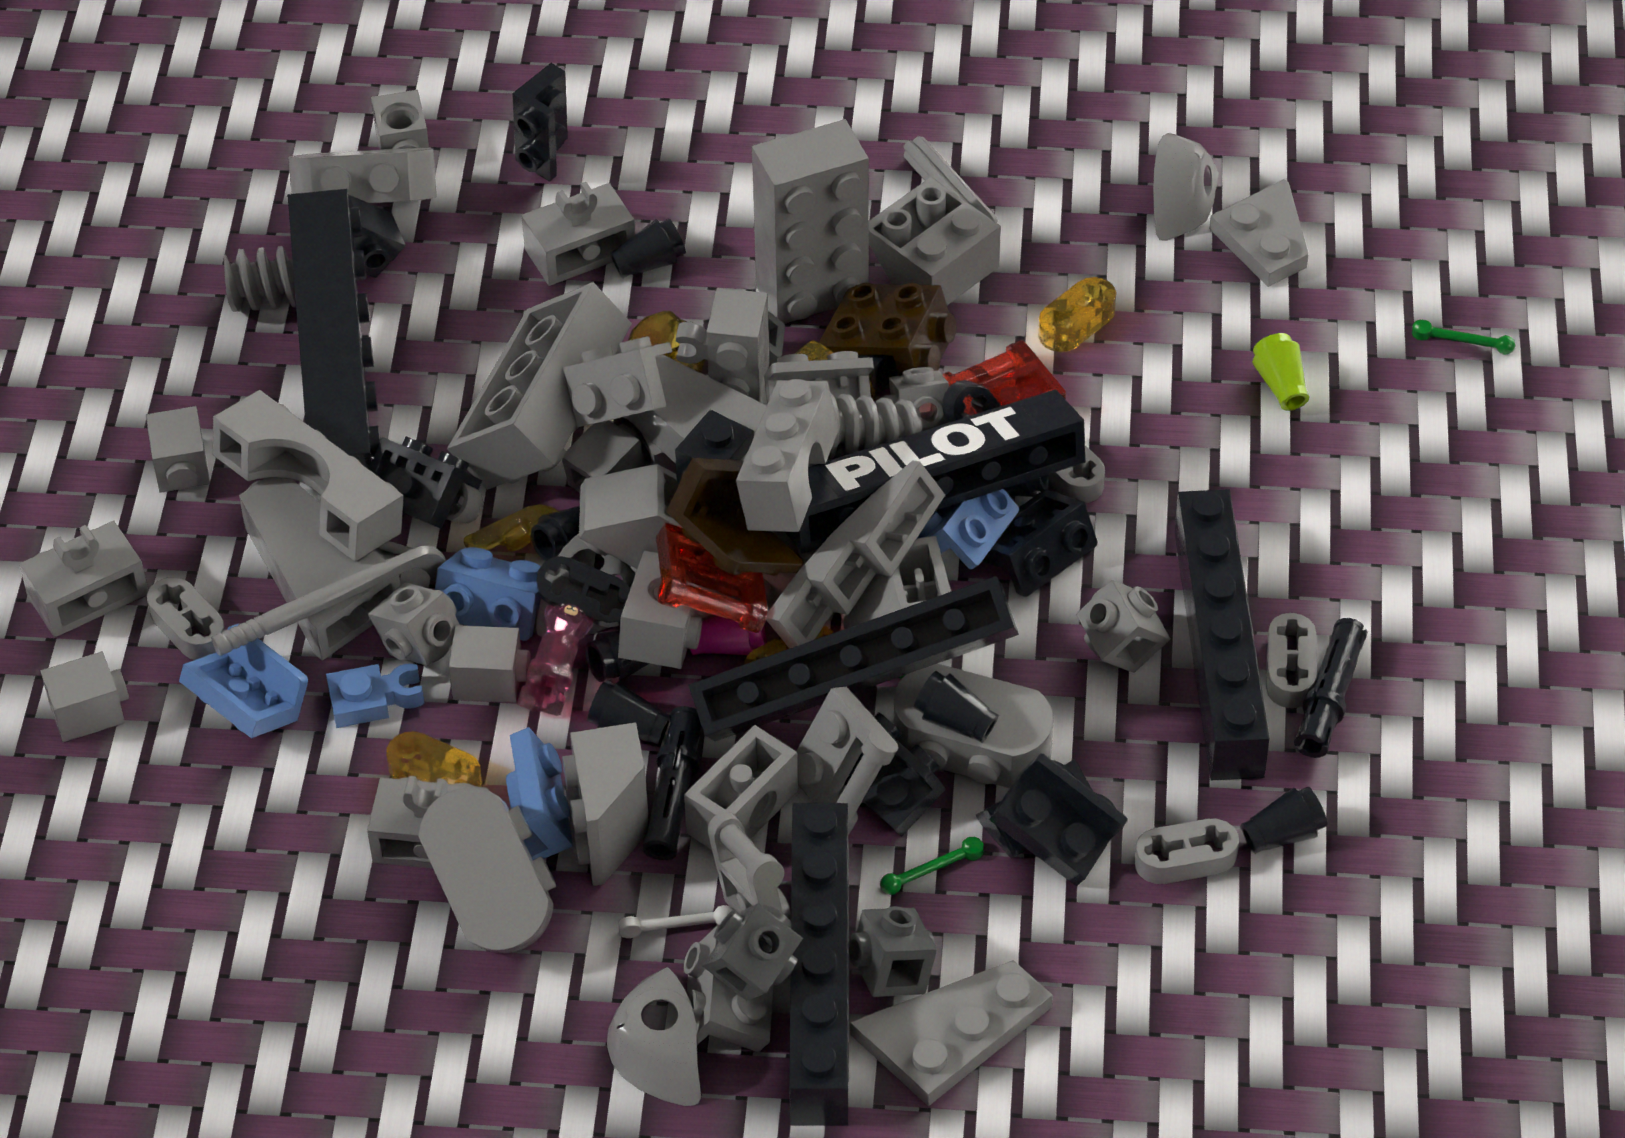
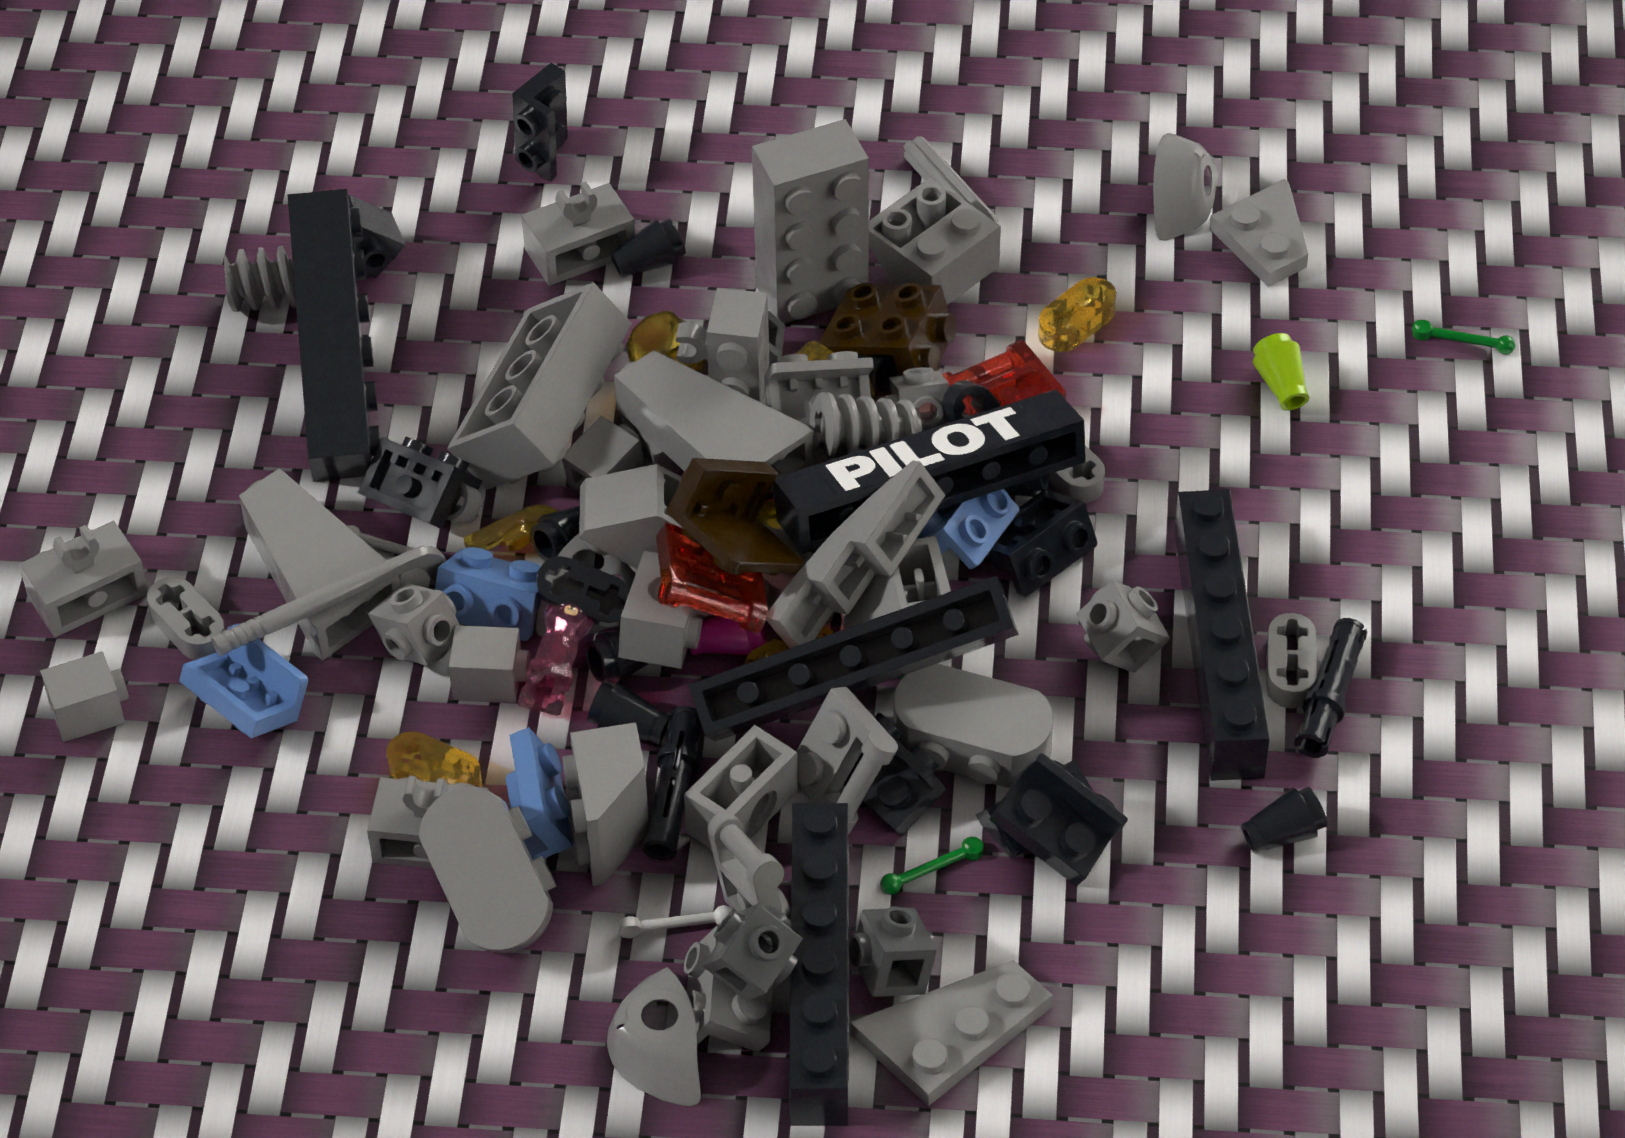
(177, 449): light grey brick -> none
(268, 441): light grey arch -> none
(364, 694): medium blue plate -> none
(368, 174): light grey brick -> none
(400, 121): light grey brick -> none
(616, 384): light grey bracket -> none
(713, 439): black bracket -> none
(792, 432): light grey arch -> none
(954, 707): black cone -> none
(1186, 851): light grey beam -> none

